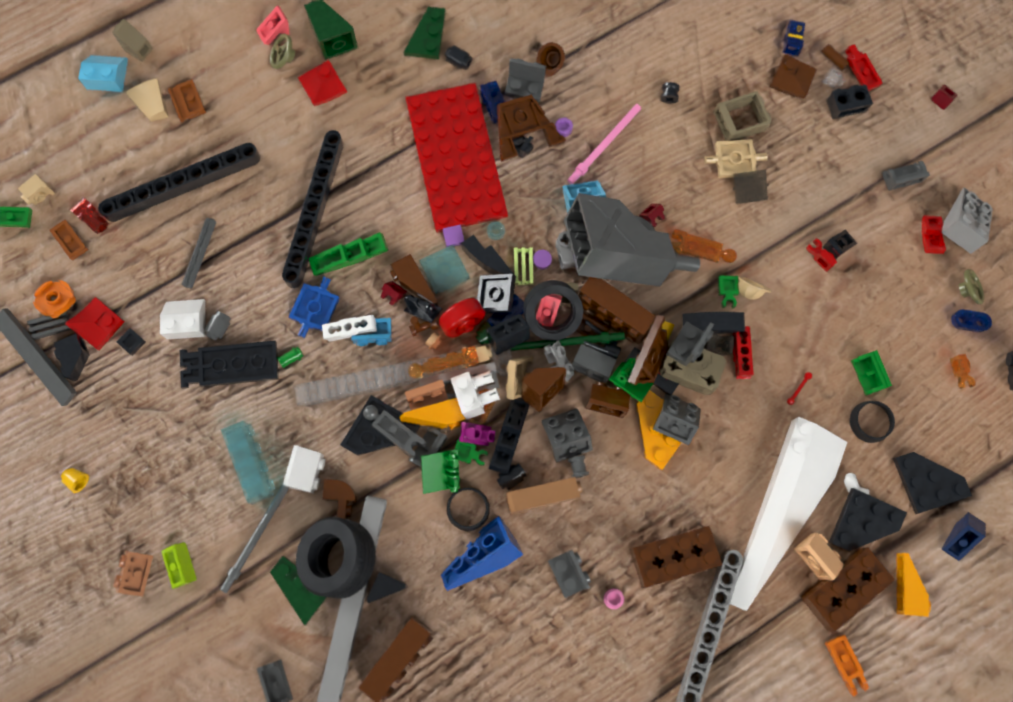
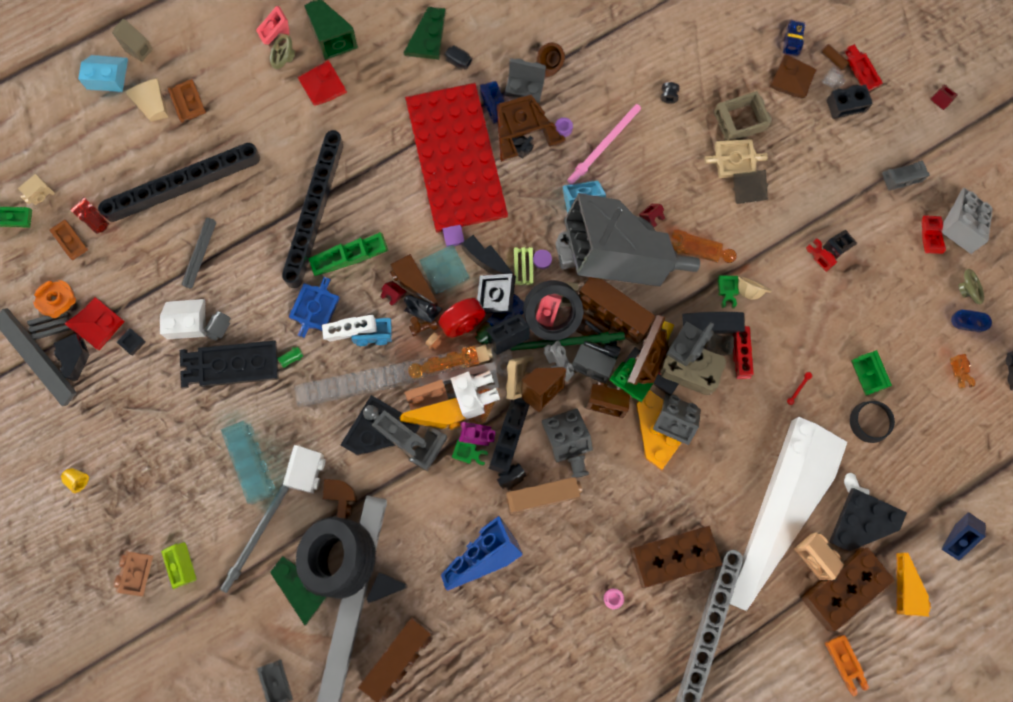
(440, 471): green hinge -> none
(476, 526): black tyre -> none
(496, 225): clear light blue plate -> none
(569, 573): dark grey bracket -> none
(929, 483): black plate -> none

